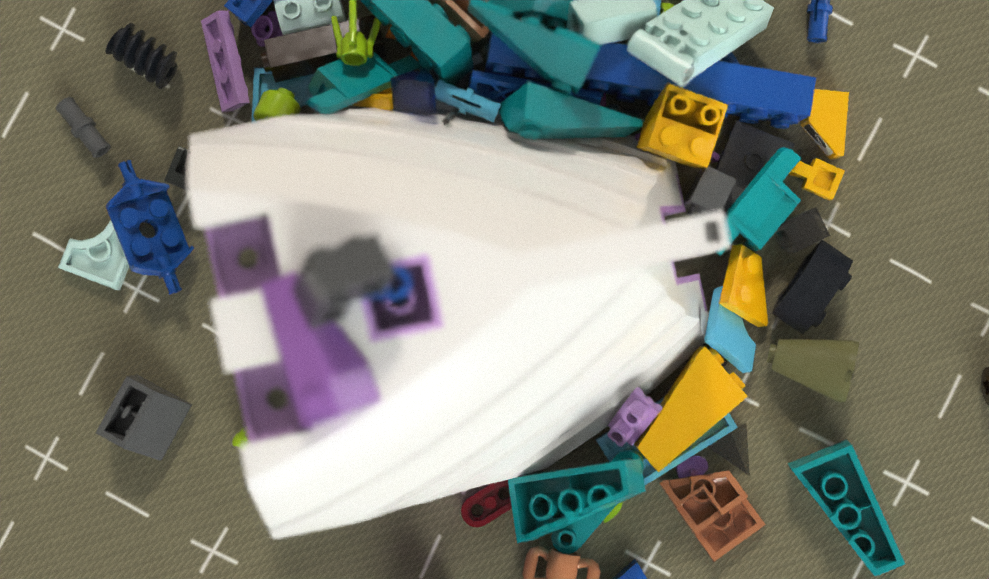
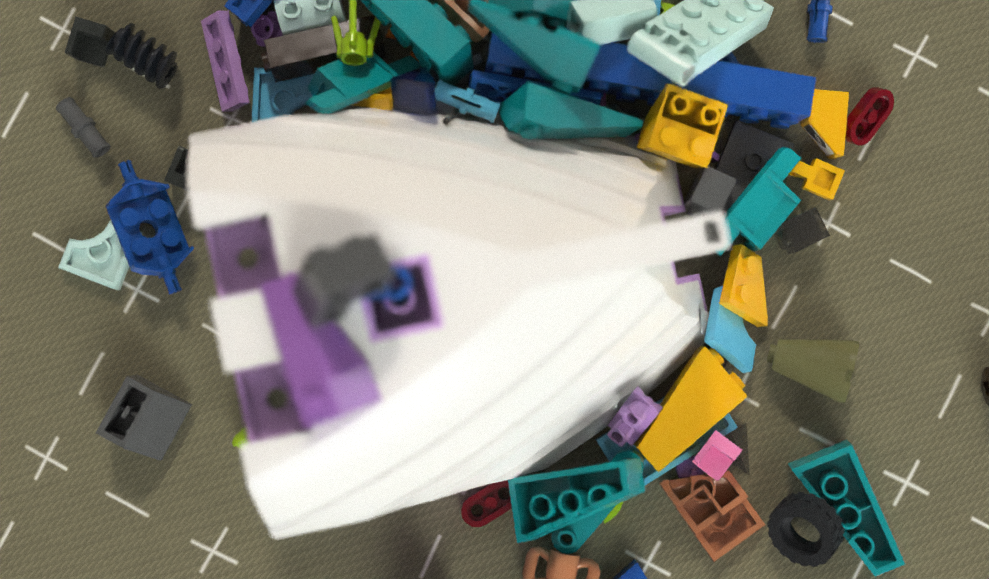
(89, 42): none -> pearl dark grey panel
(275, 104): lime head -> none
(716, 455): none -> bright pink panel
(813, 287): black brick -> none
(819, 514): none -> black tyre
(869, 115): none -> dark red plate

